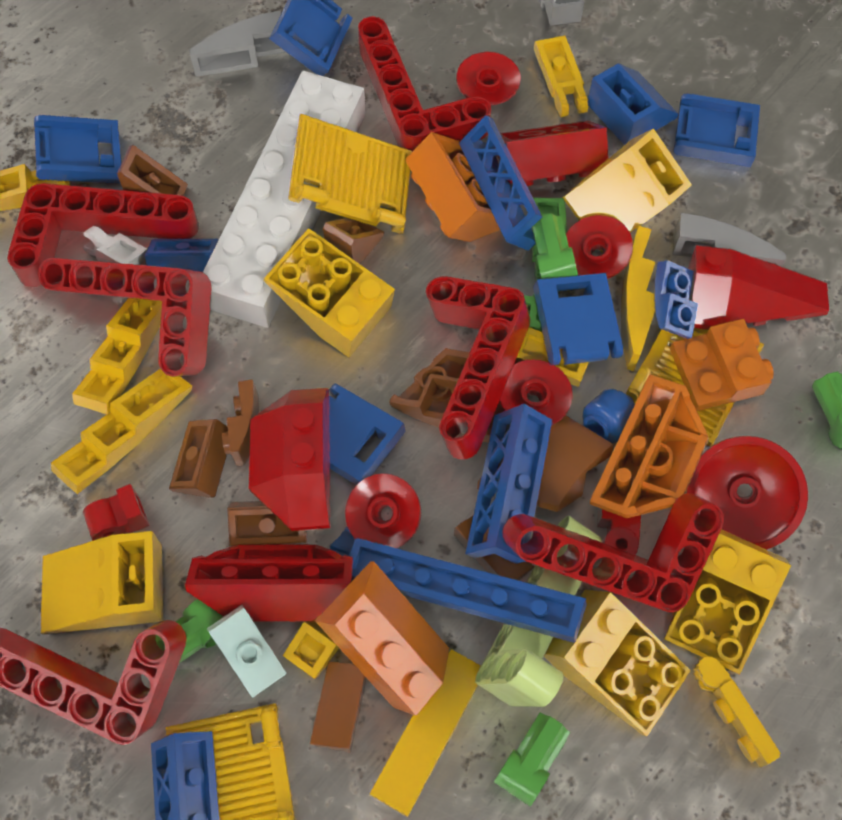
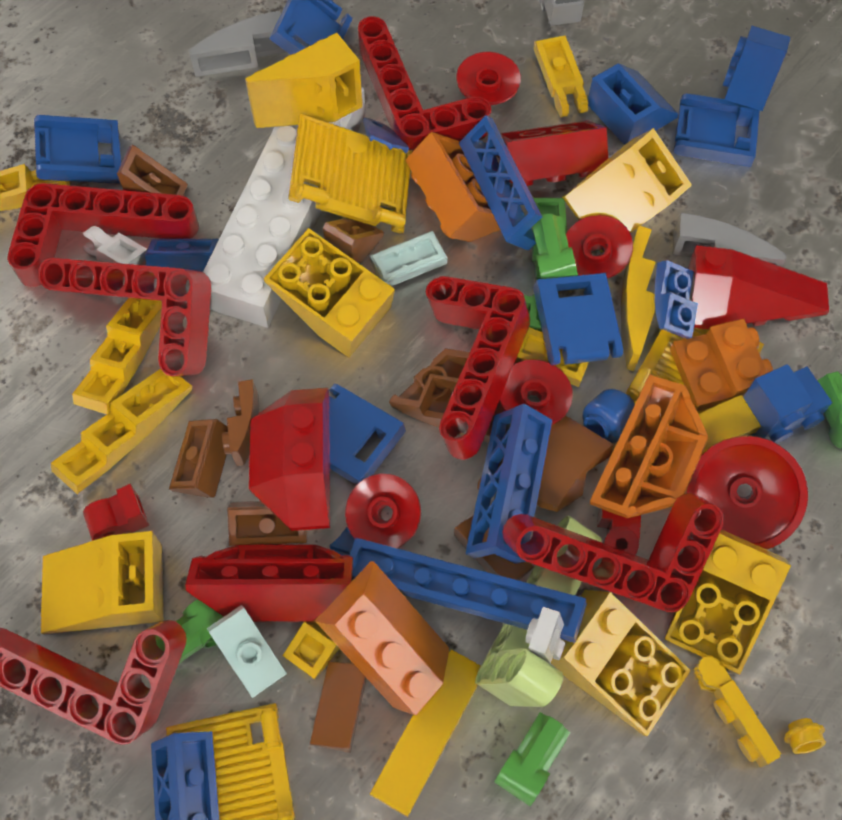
(313, 82): none -> yellow slope
(382, 133): none -> blue piece
(409, 259): none -> light aqua plate
(545, 634): none -> white plate
(729, 420): none -> yellow slope
(755, 67): none -> blue brick
(786, 402): none -> blue brick
(805, 736): none -> yellow plate

